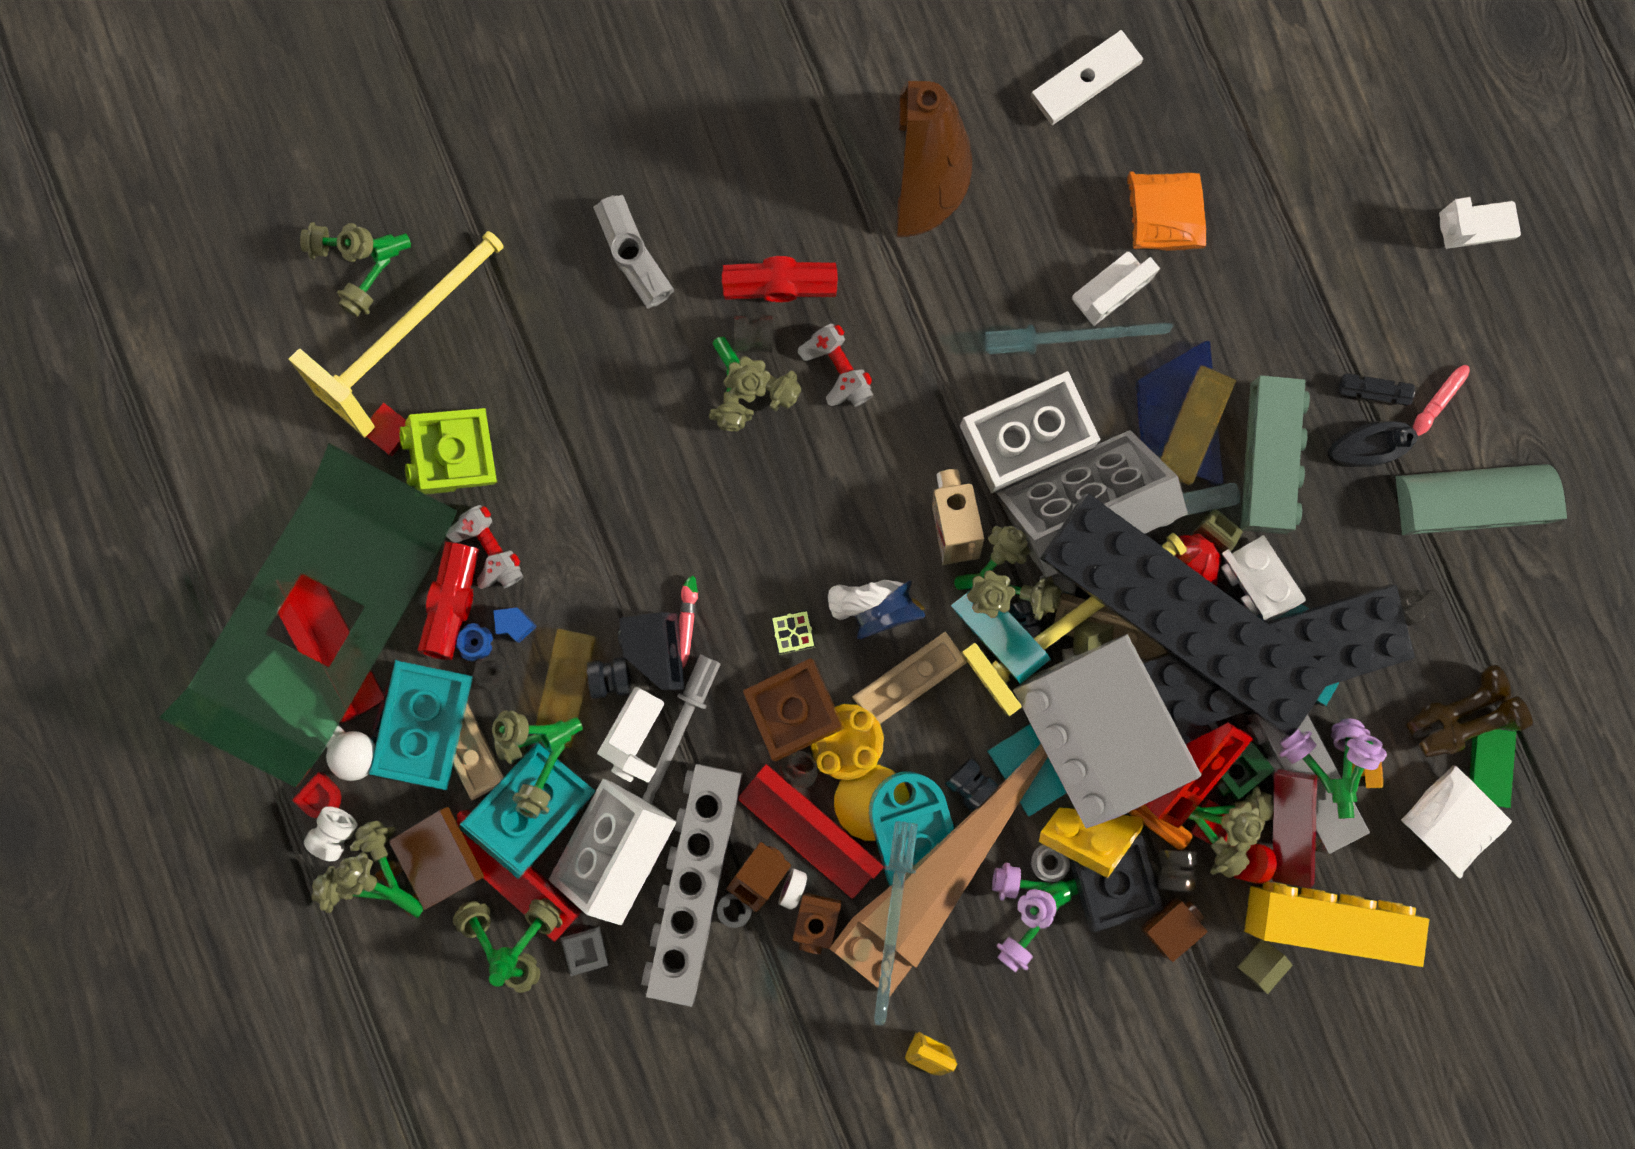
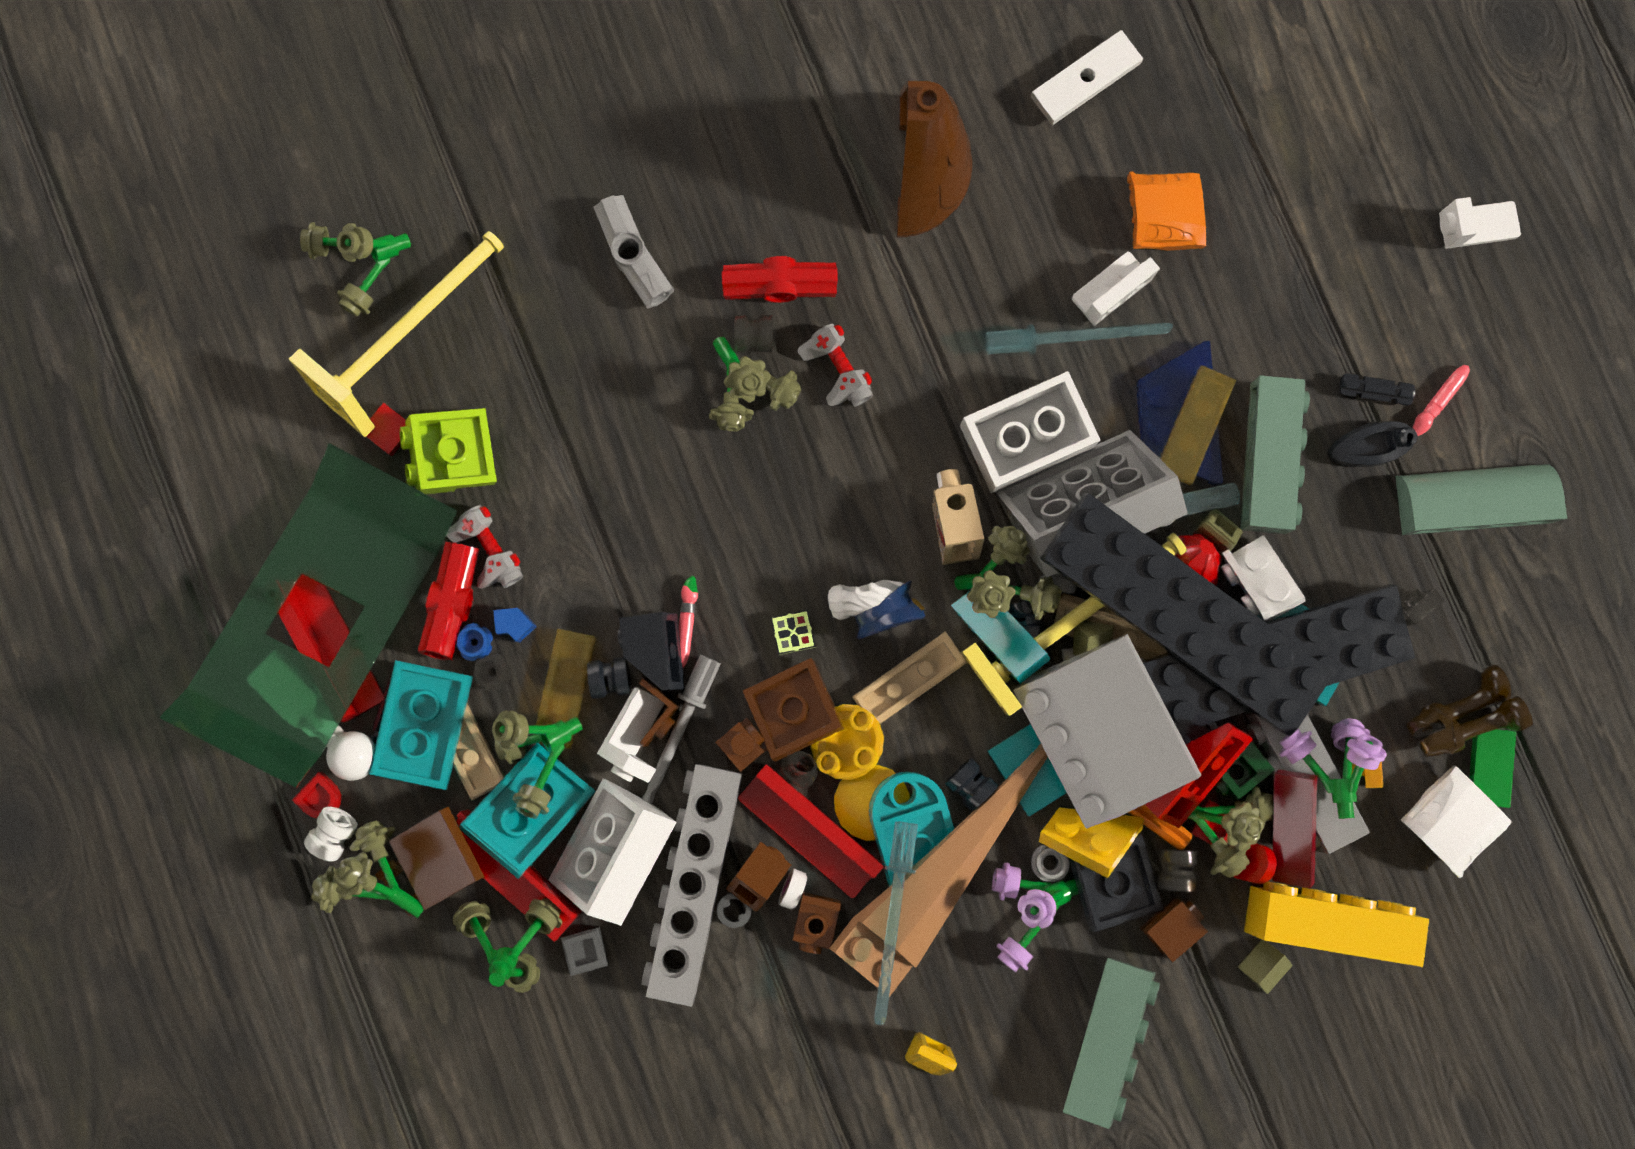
(665, 722): none -> reddish brown bracket
(742, 744): none -> reddish brown brick
(1110, 1042): none -> sand green brick

